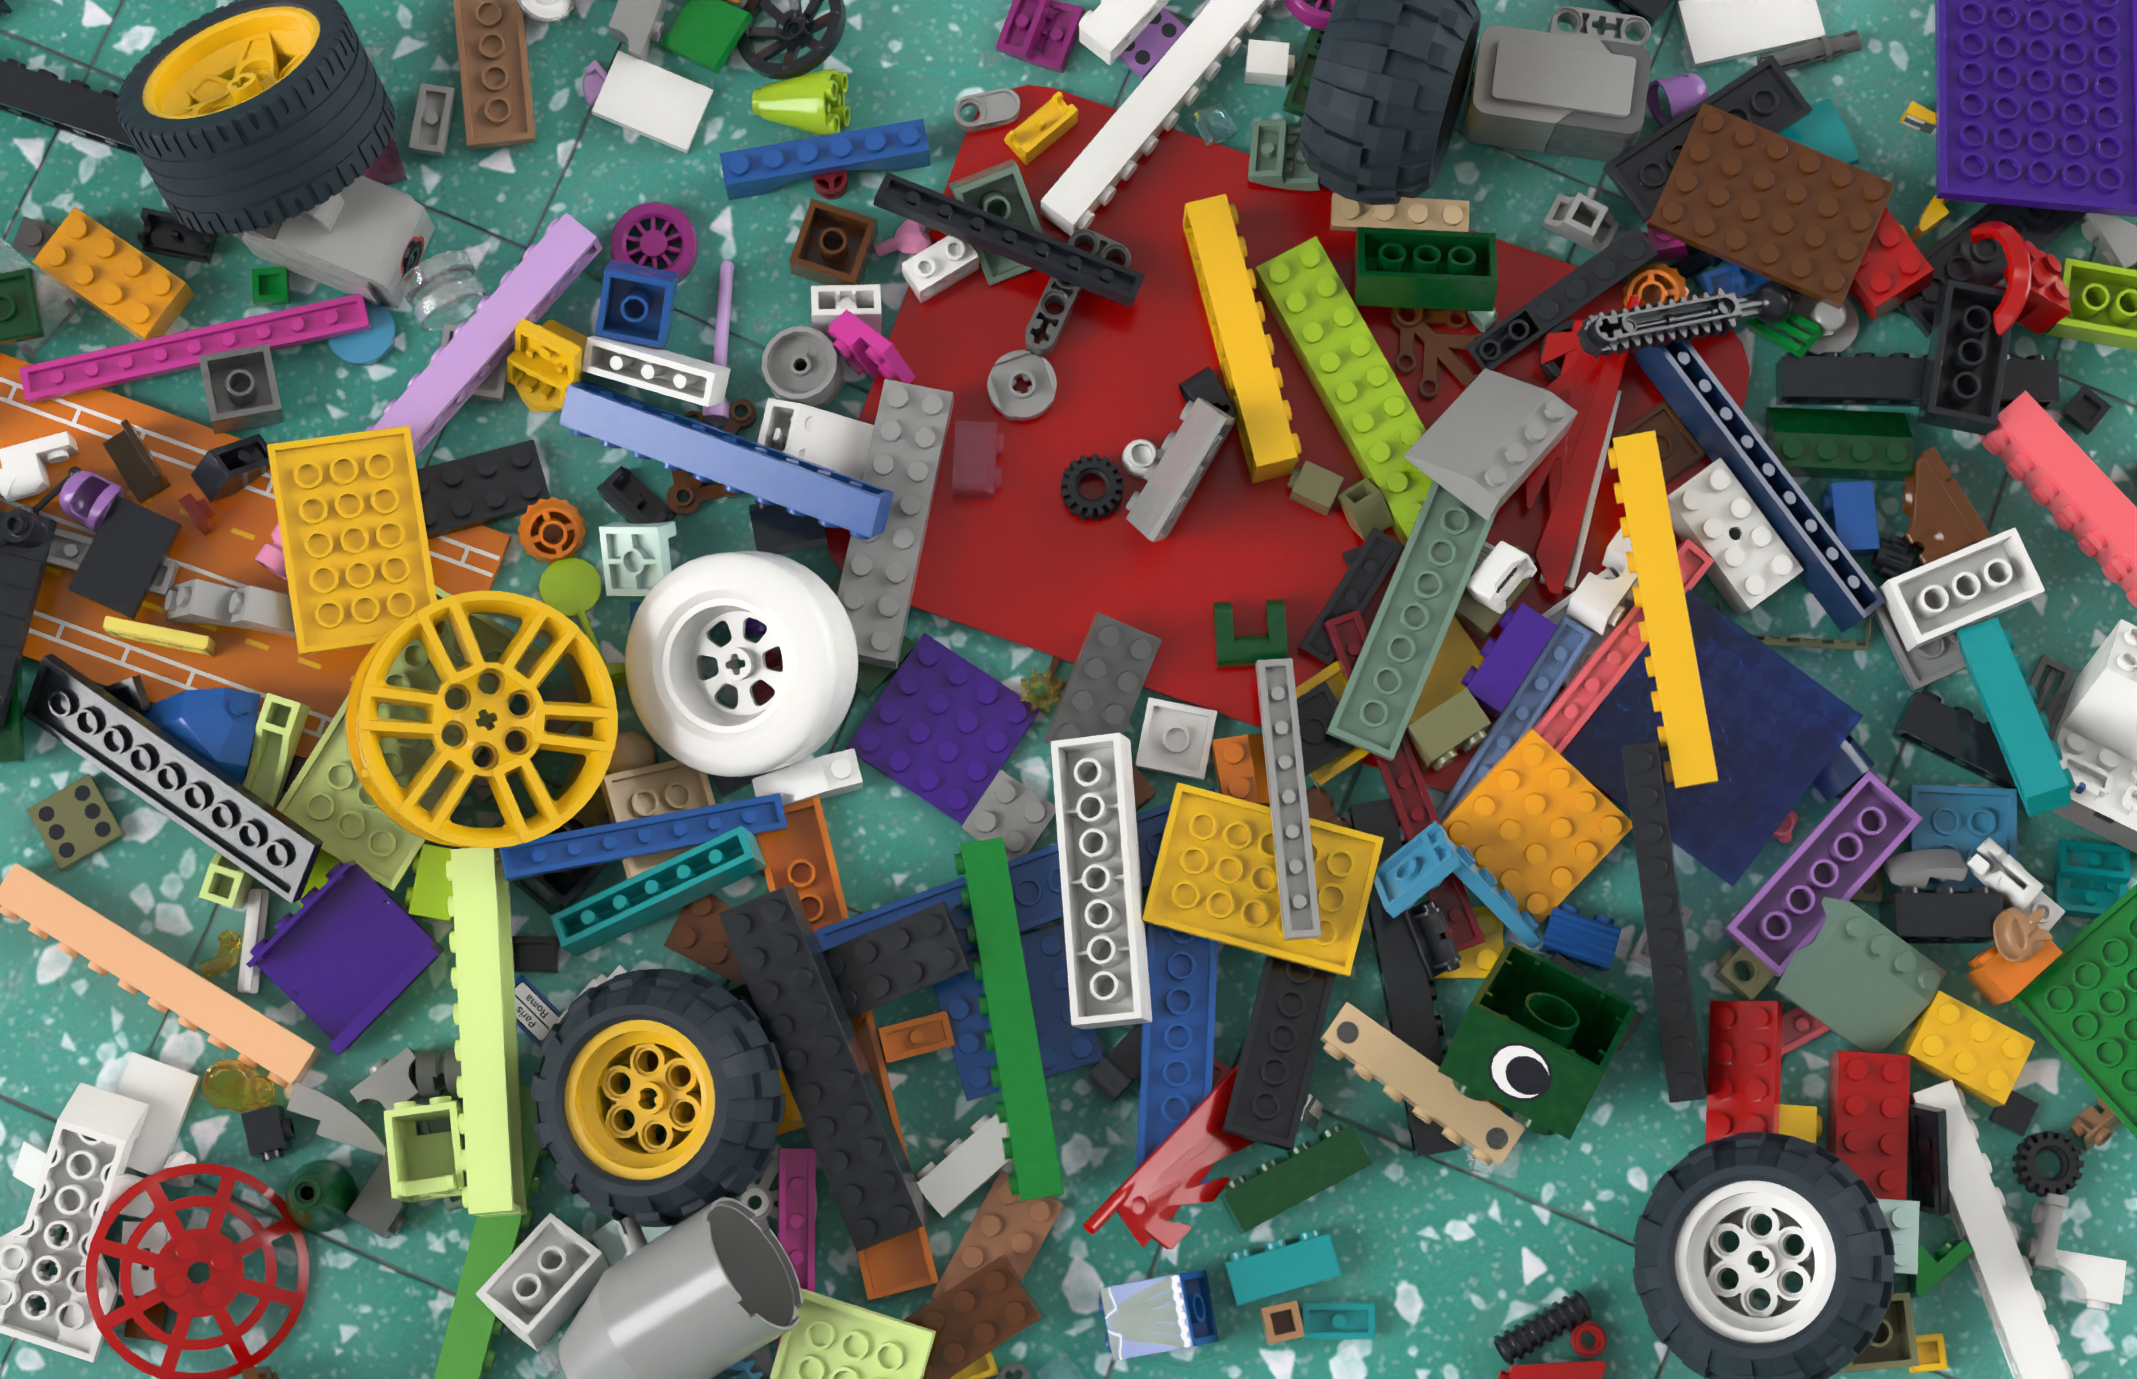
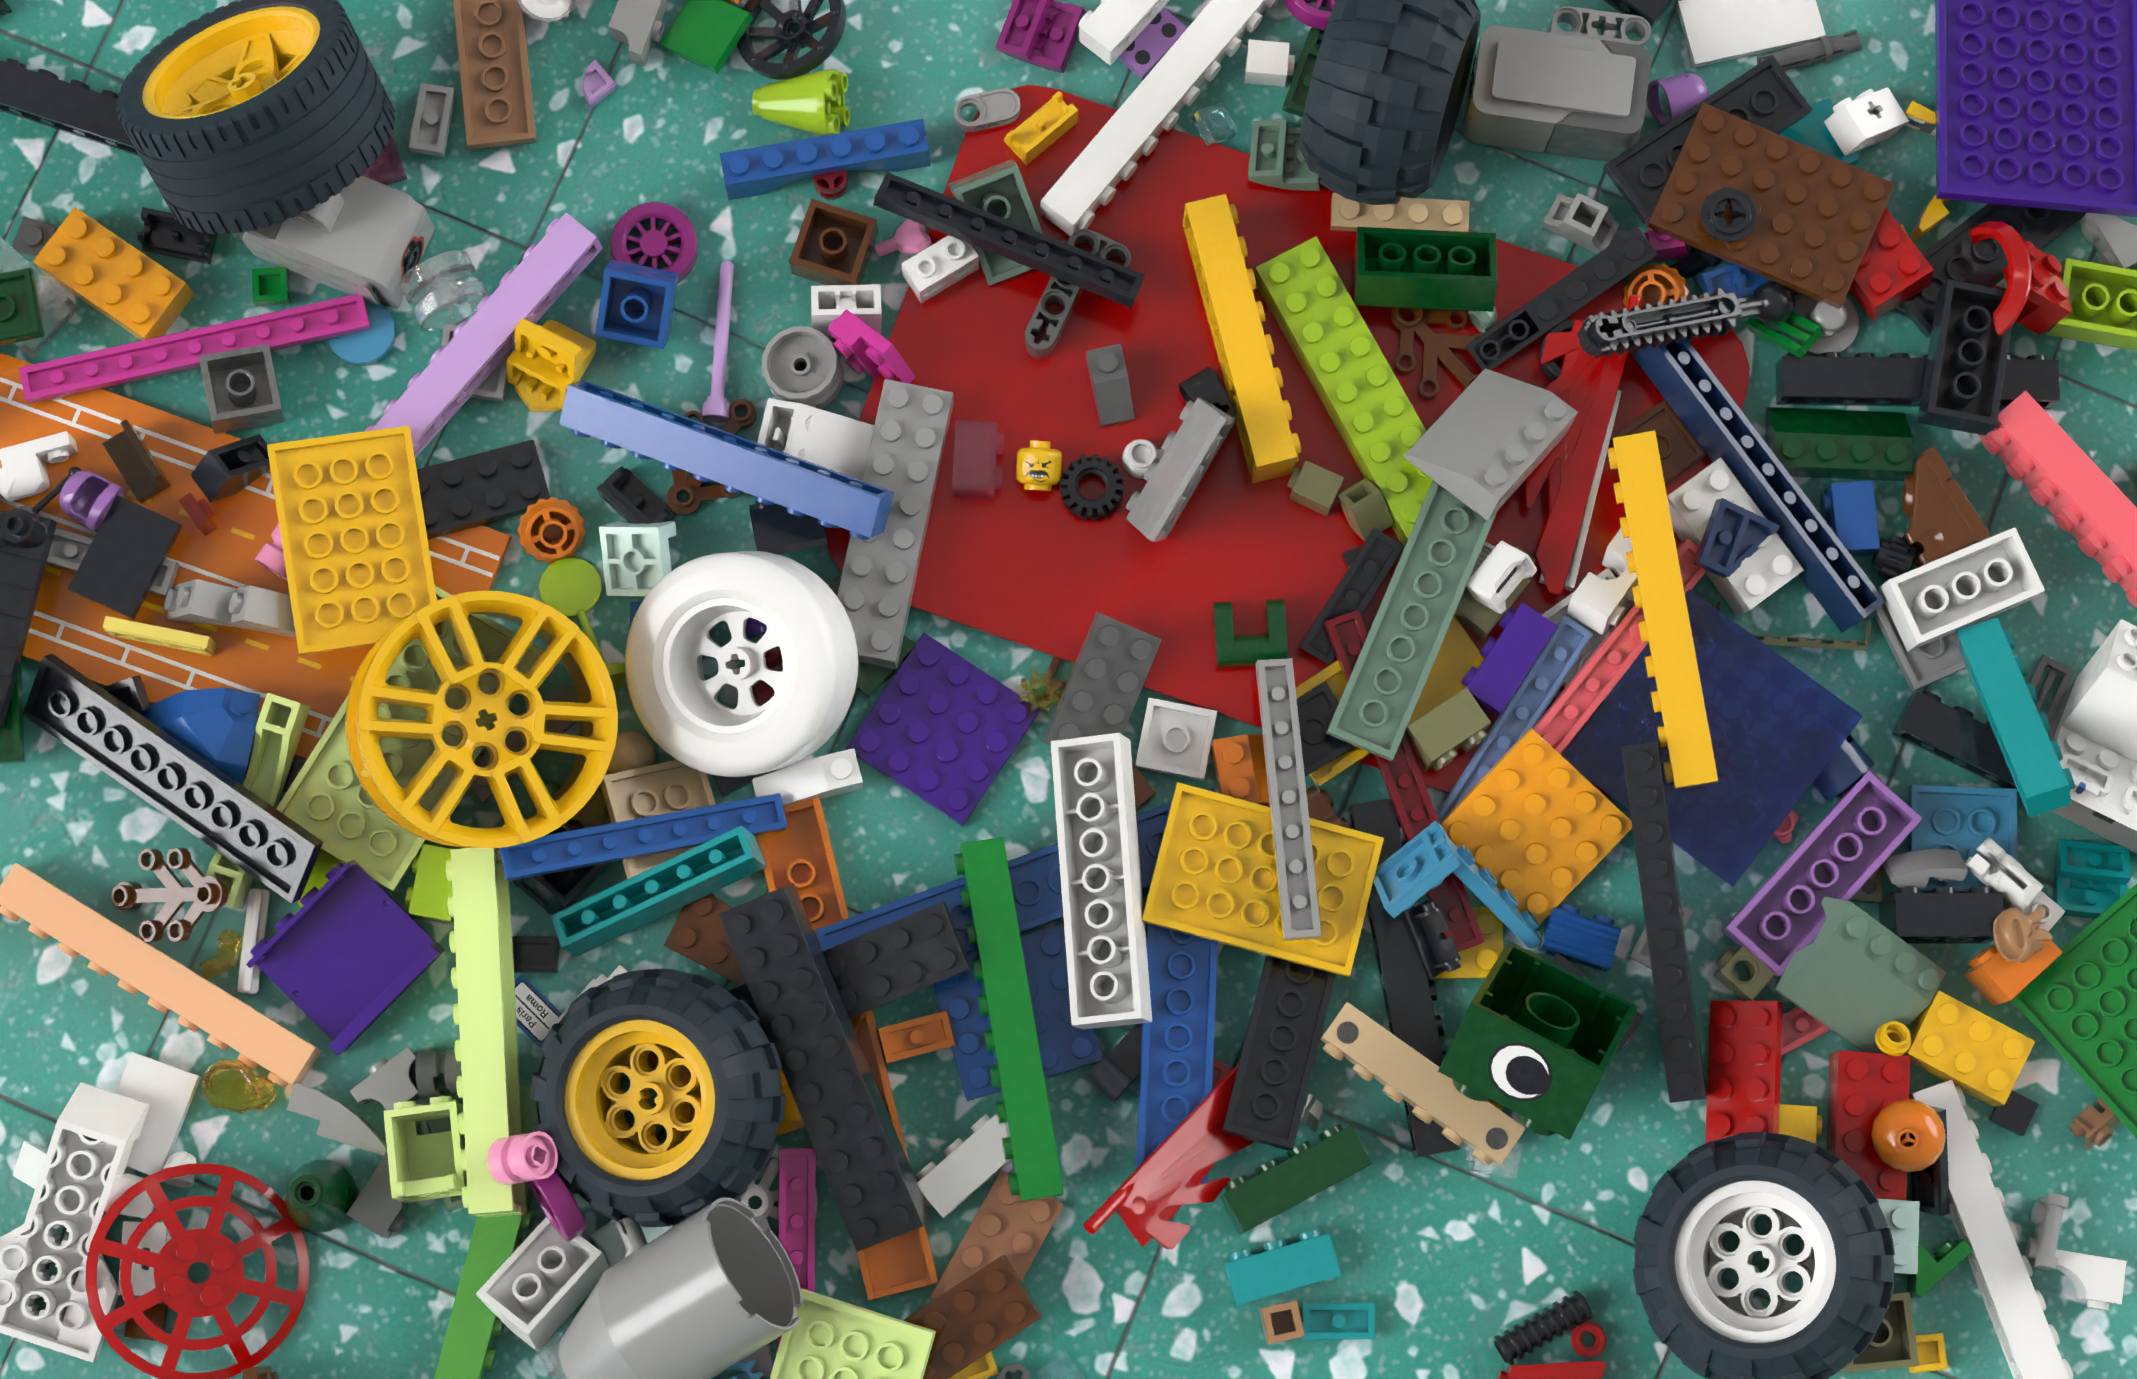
(76, 822): olive tile -> none
(207, 894): none -> plant
(268, 1132): black brick -> none
(522, 1158): none -> bright pink wheel
(559, 1206): none -> magenta wheel
(652, 101): white tile -> none
(656, 370): white brick -> none
(1010, 812): light grey plate -> none
(1031, 368): light grey plate -> none
(1038, 466): none -> yellow head
(1110, 385): none -> dark grey slope
(1158, 1315): slope -> none
(1731, 538): none -> dark blue wing
(1739, 204): none -> black gear
(1865, 120): none -> white brick
(1897, 1032): none -> yellow plate
(1908, 1117): none -> orange cylinder
(2068, 1159): black tyre -> none
(2085, 409): black plate -> none

